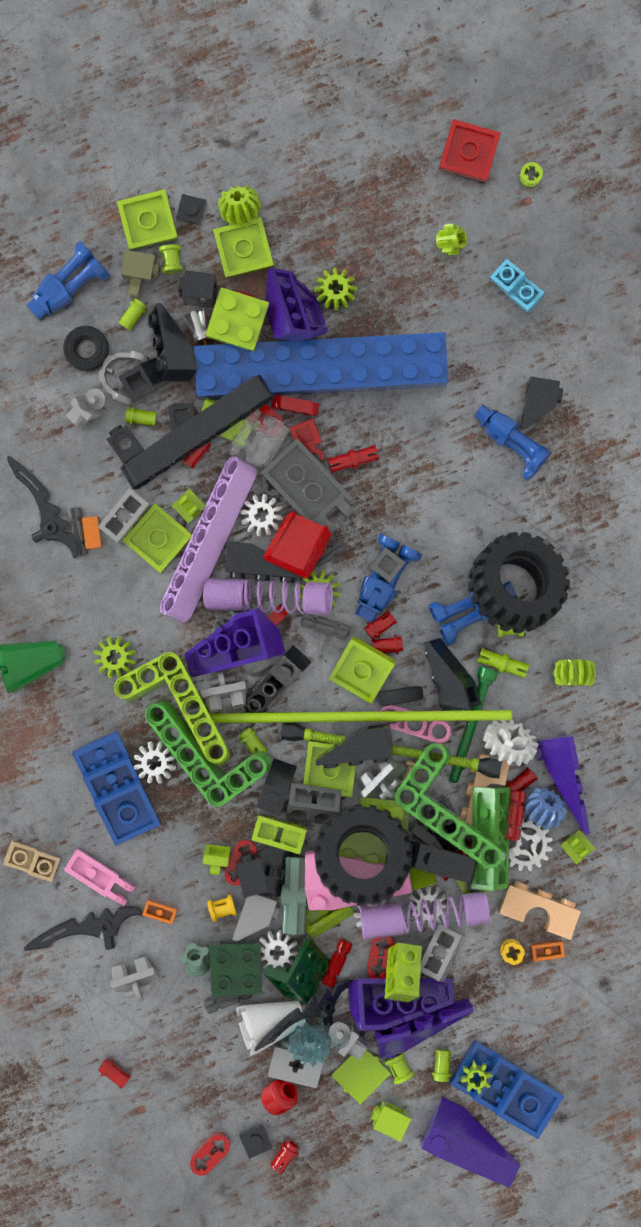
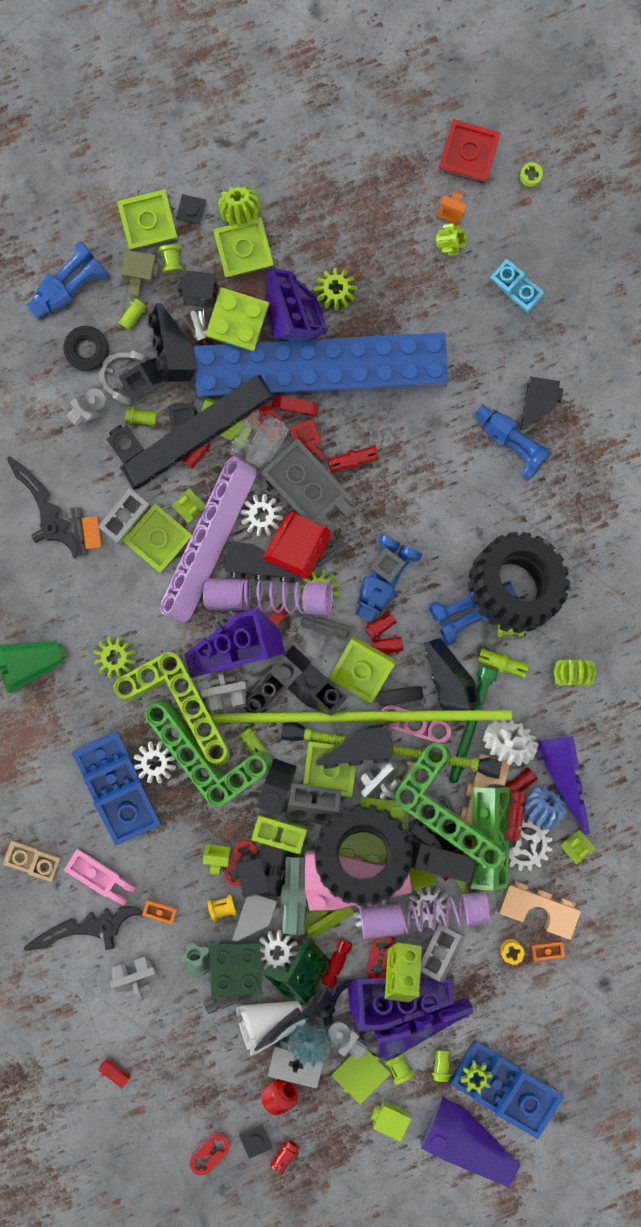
(317, 691): none -> black slope
(452, 208): none -> orange tile

